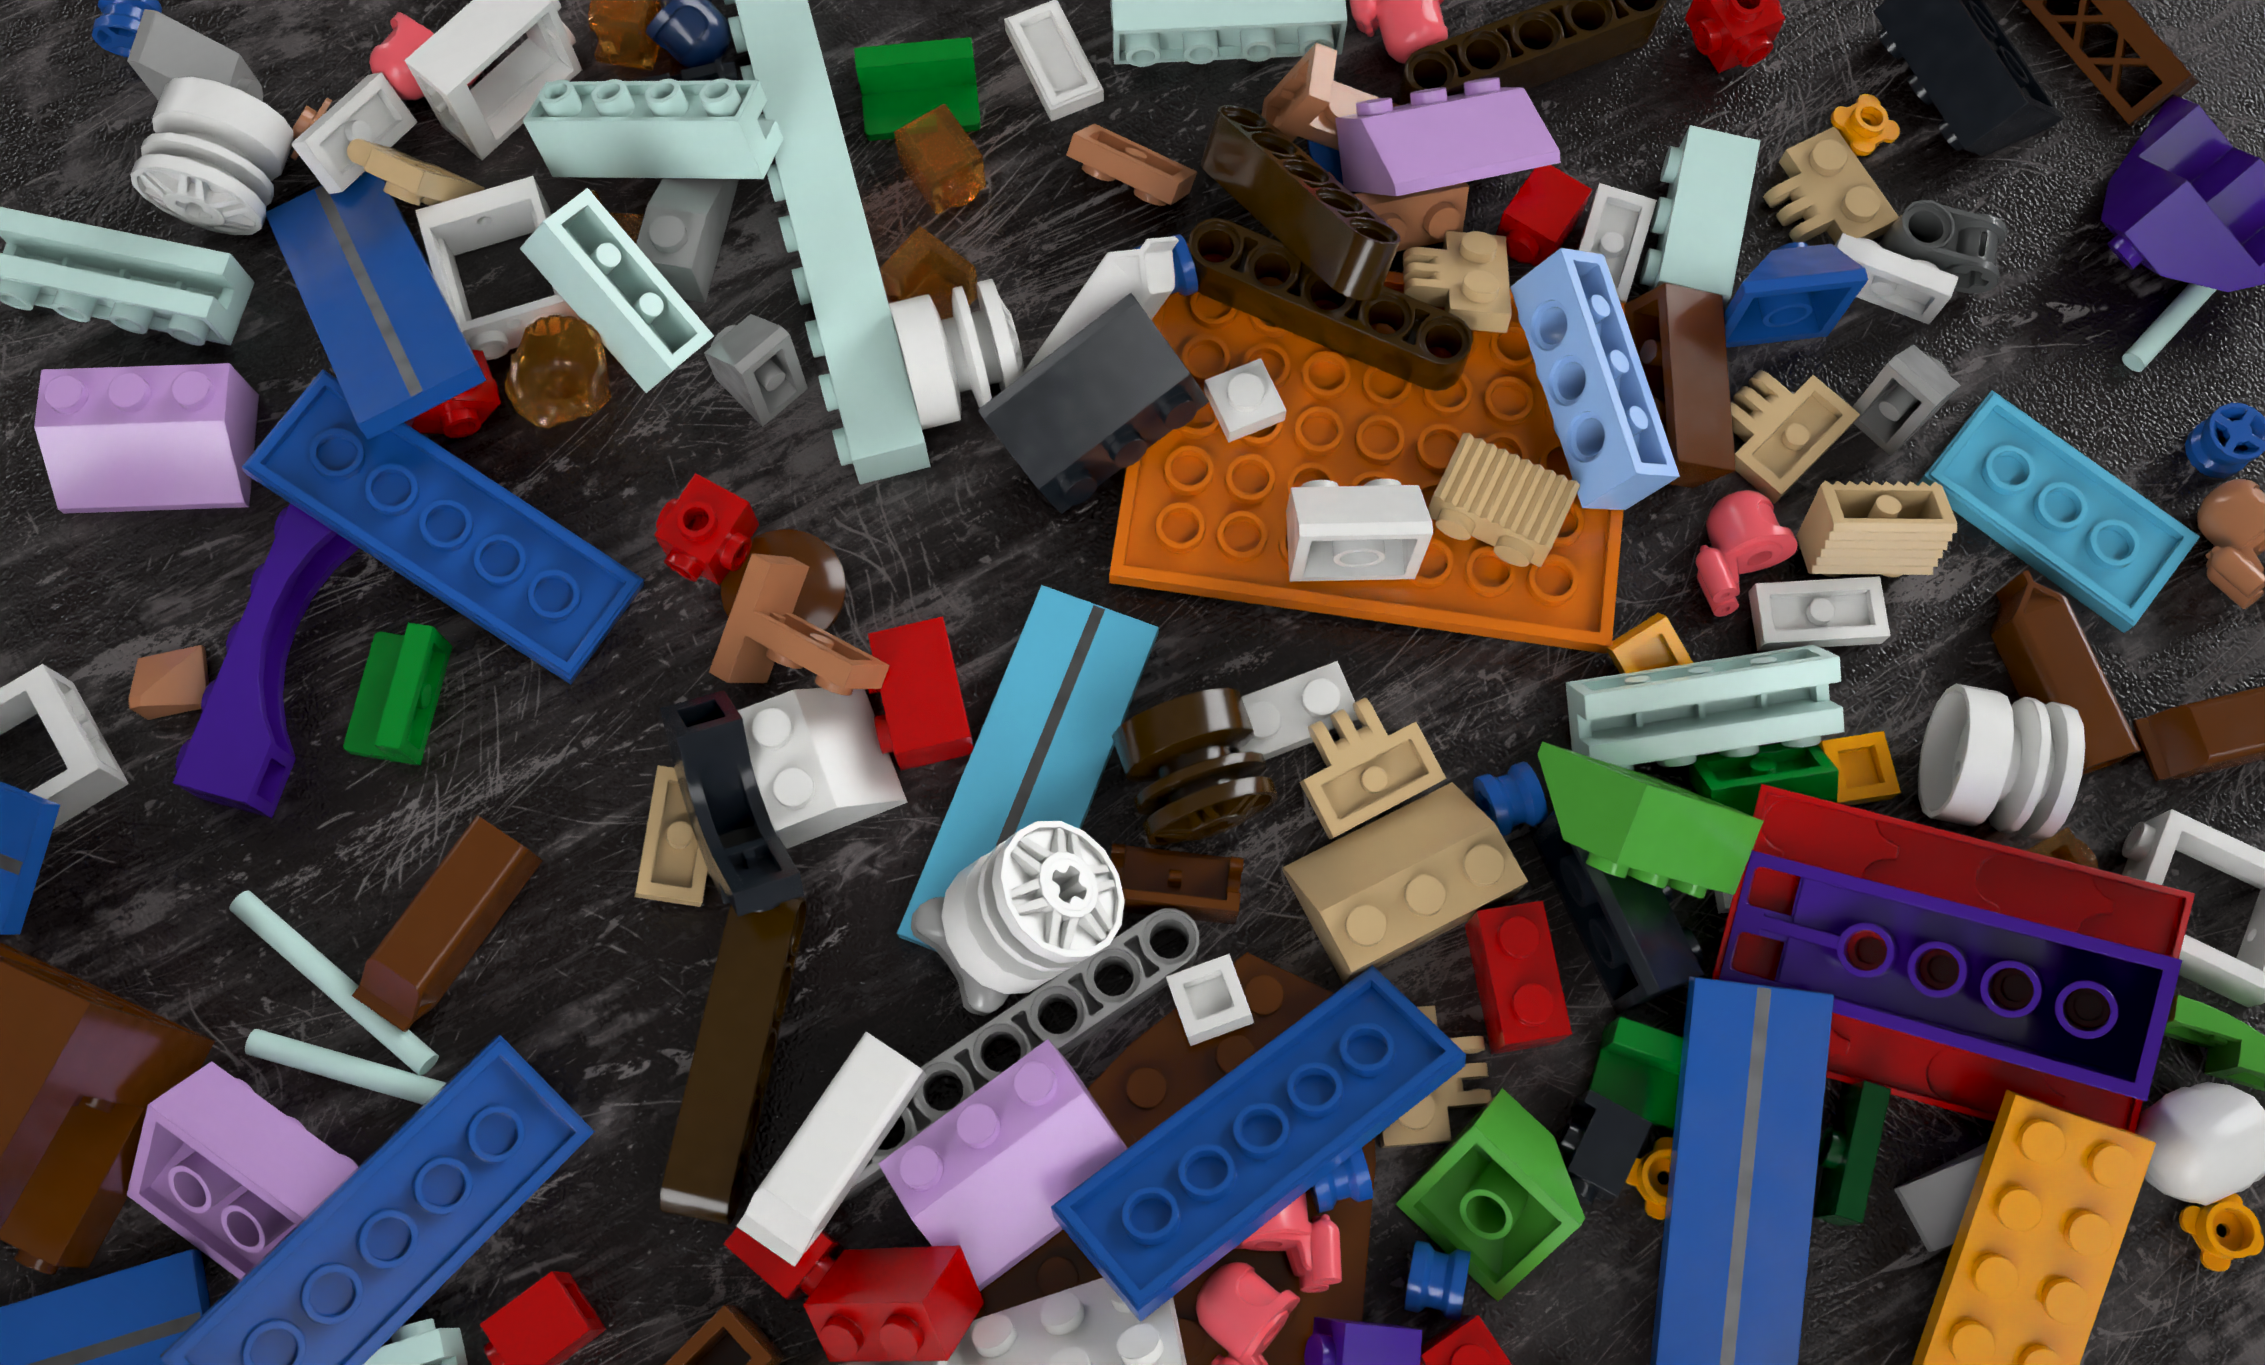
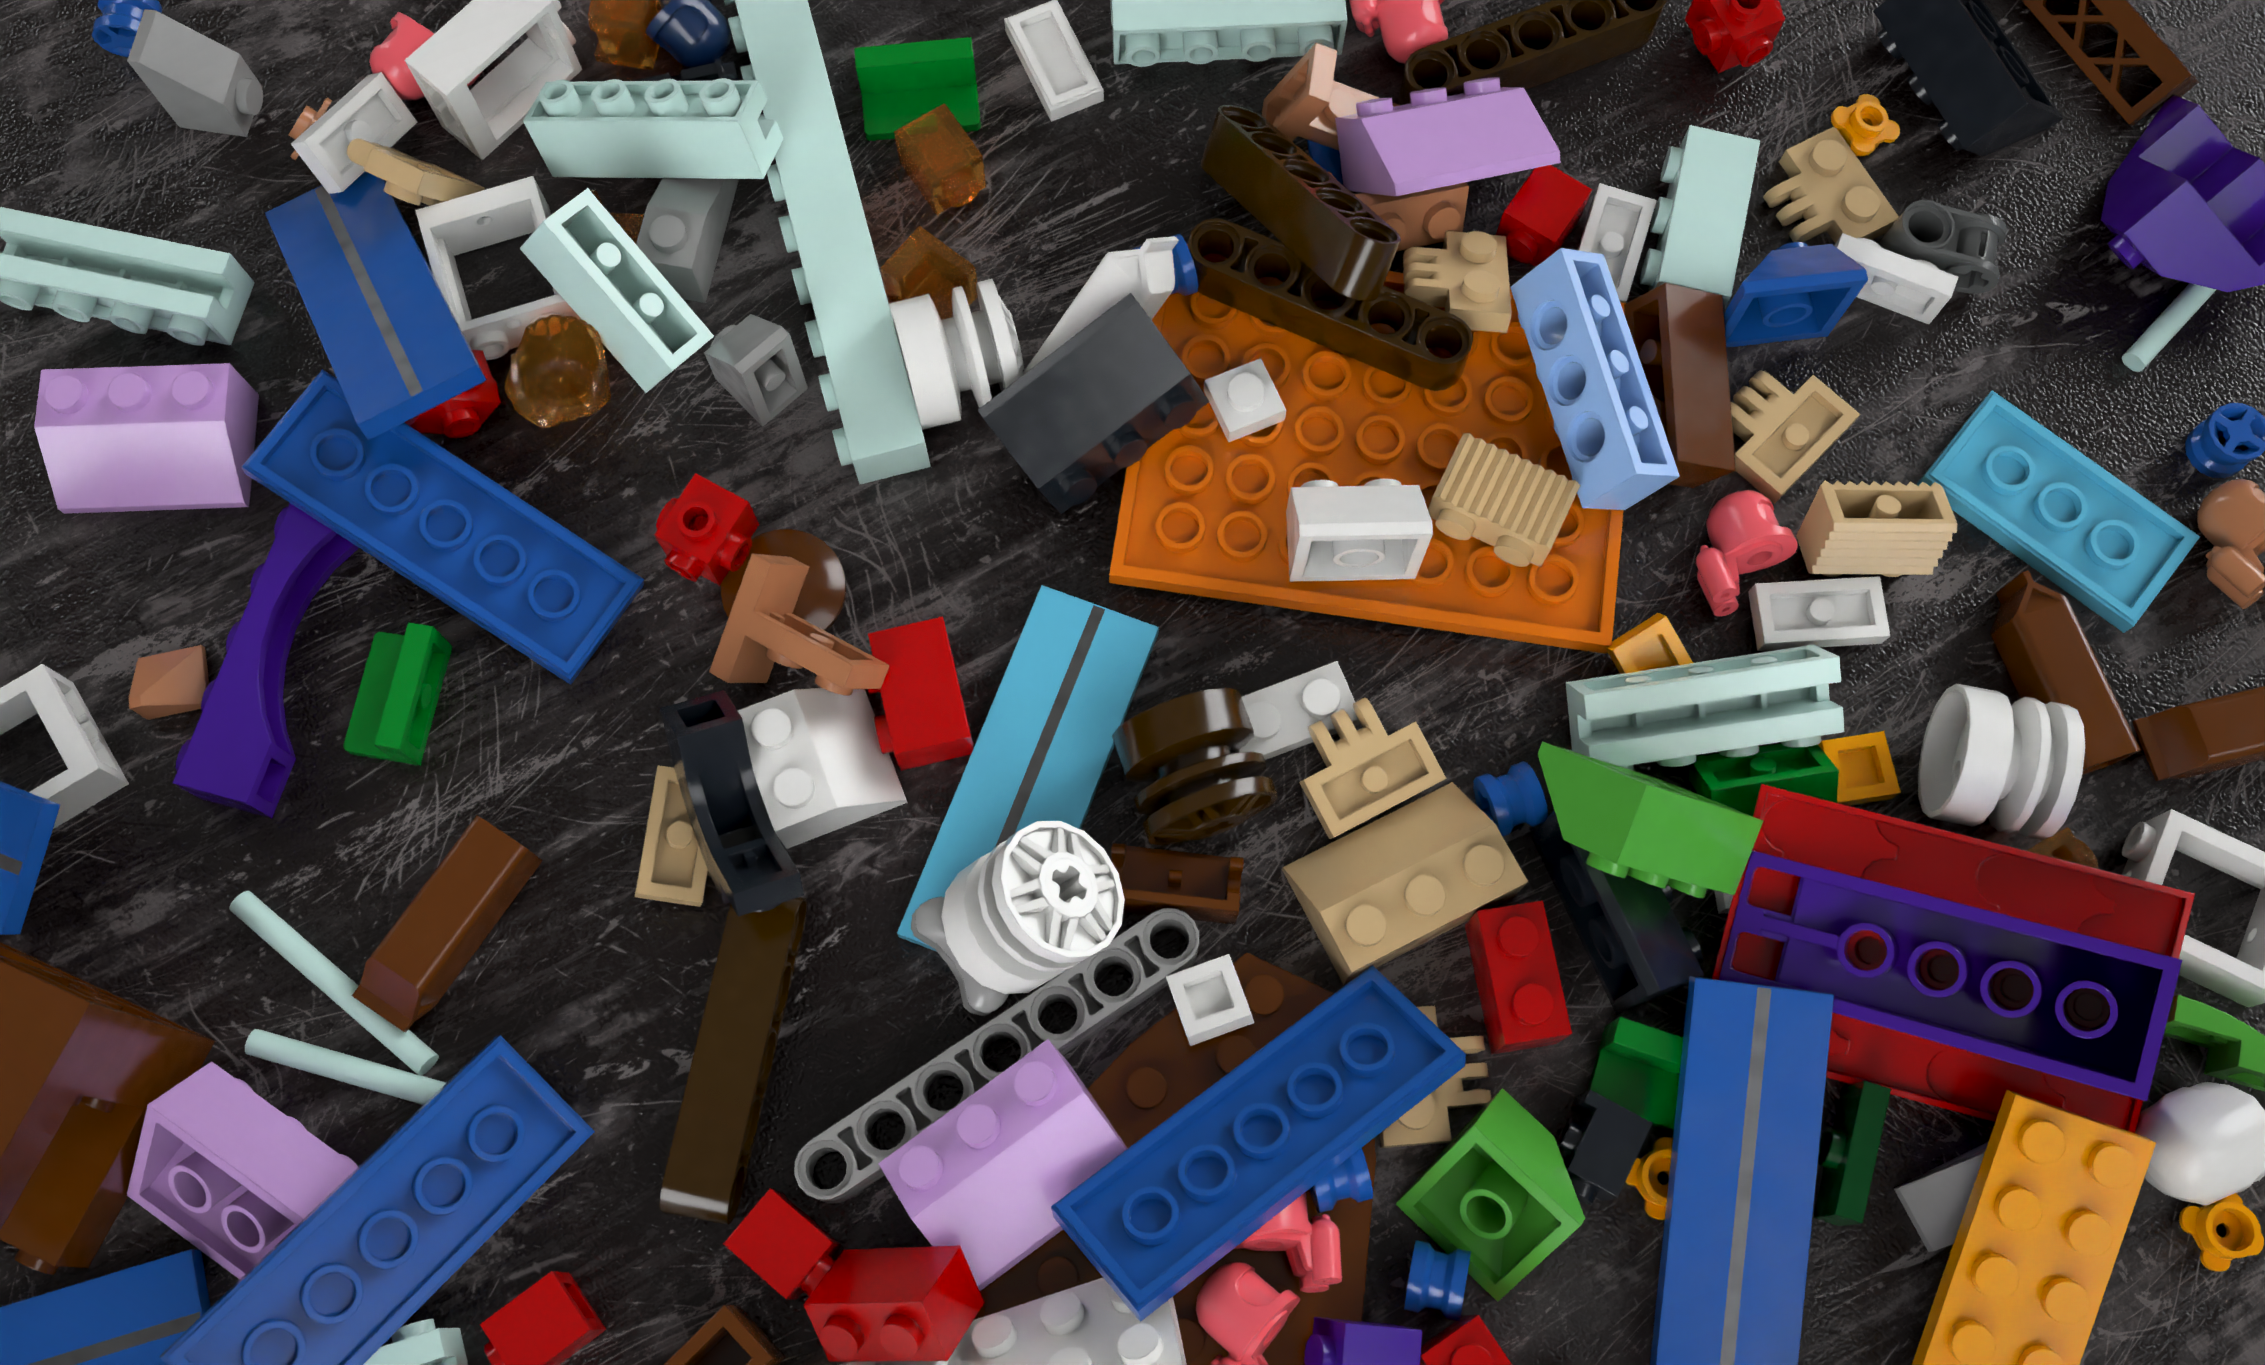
(212, 156): white wheel -> none
(831, 1149): white piece -> none
(1116, 157): nougat plate -> none
(1903, 398): light grey slope -> none

